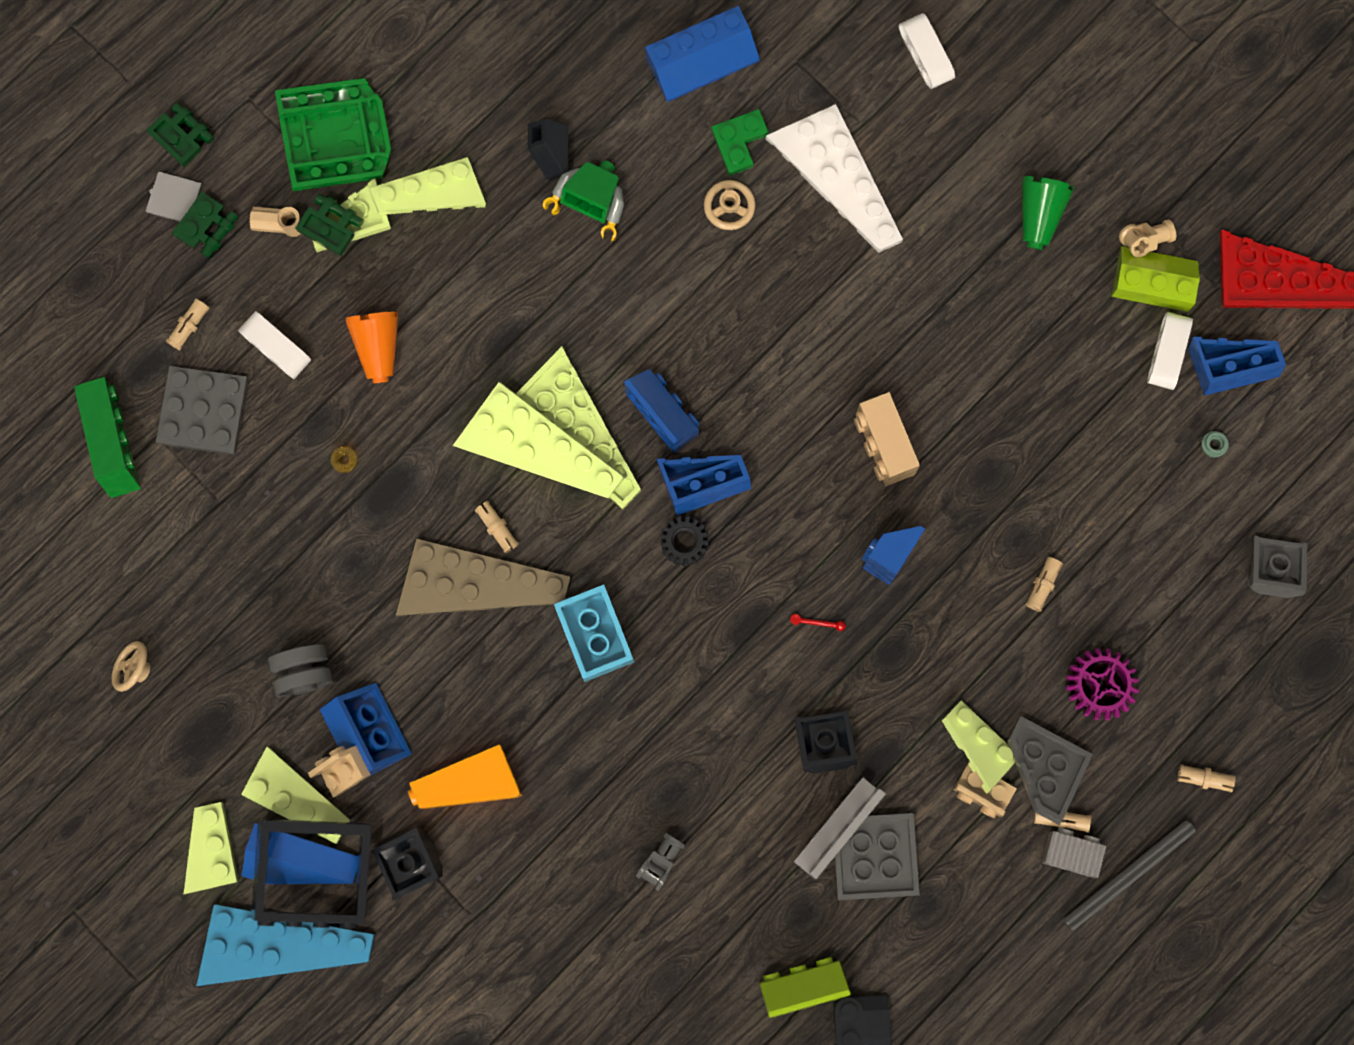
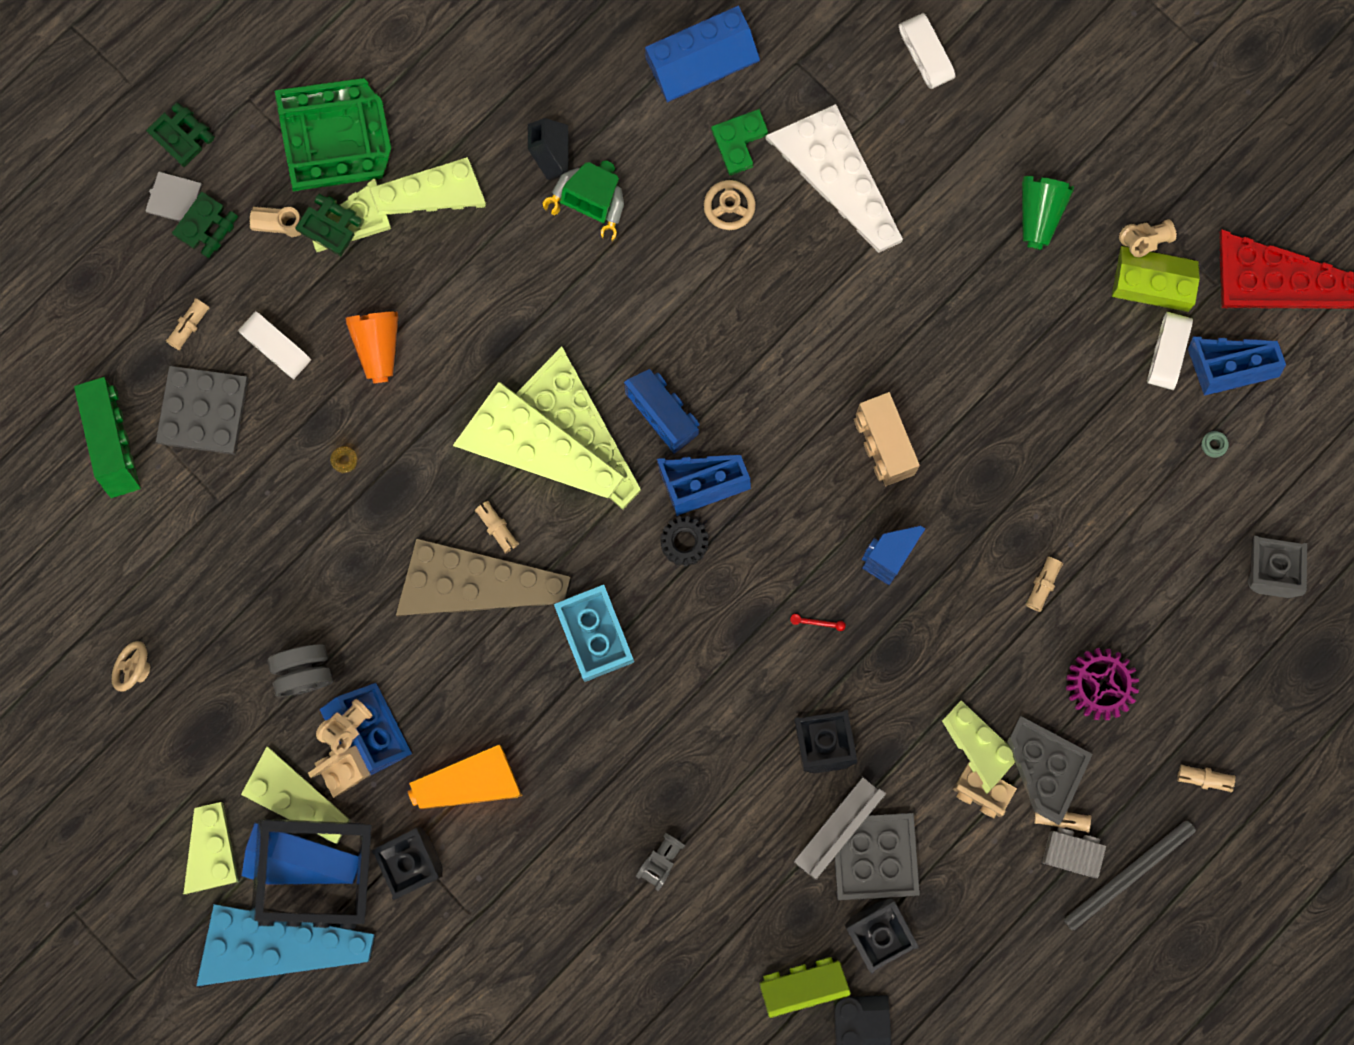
(343, 727): none -> tan connector
(880, 934): none -> black slope

